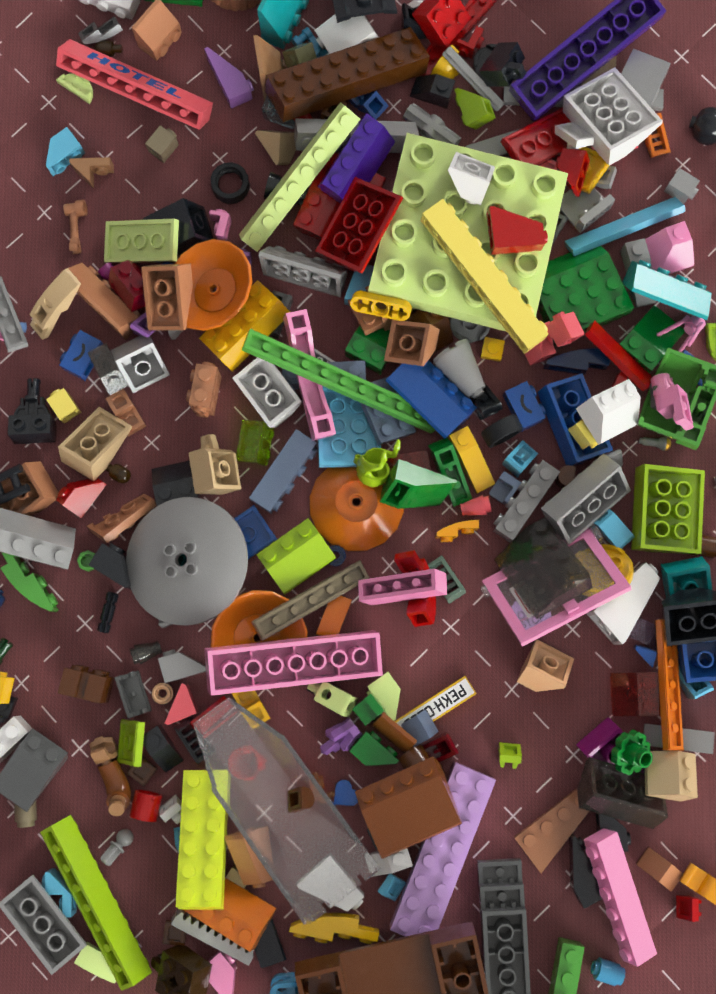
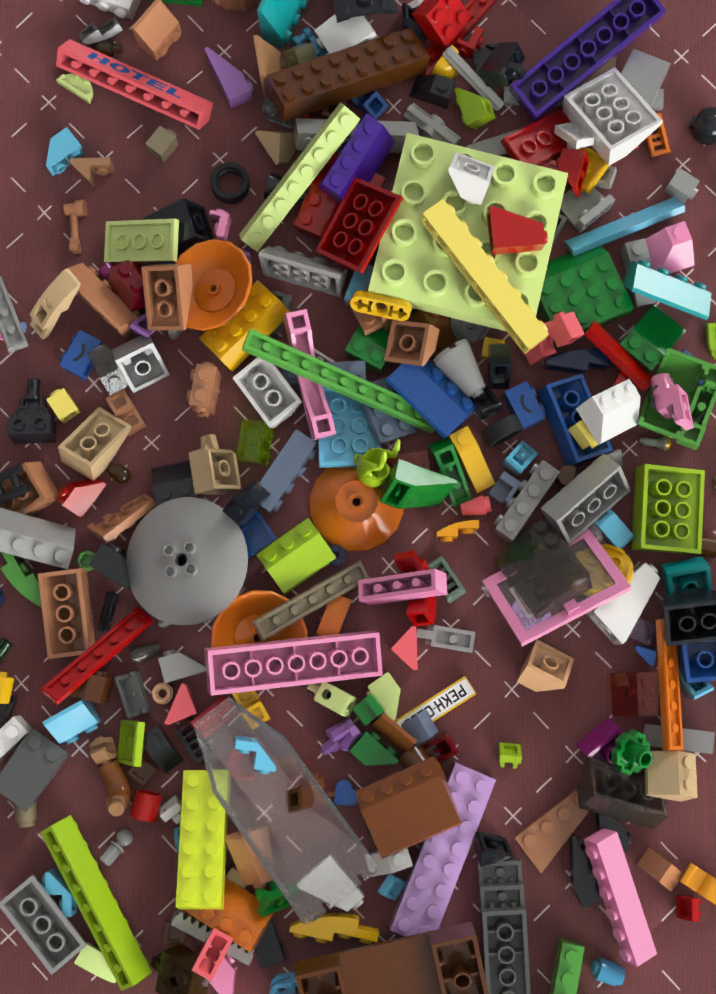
(66, 612): none -> nougat slope
(73, 721): none -> medium azure slope
(96, 656): none -> red tile
(212, 954): none -> coral slope
(246, 503): none -> black slope
(261, 760): none -> medium azure slope
(271, 900): none -> green tile
(406, 648): none -> coral slope
(448, 638): none -> light grey hinge
(491, 848): none -> black slope
(499, 366): none -> black slope
(692, 327): bright pink plant -> none

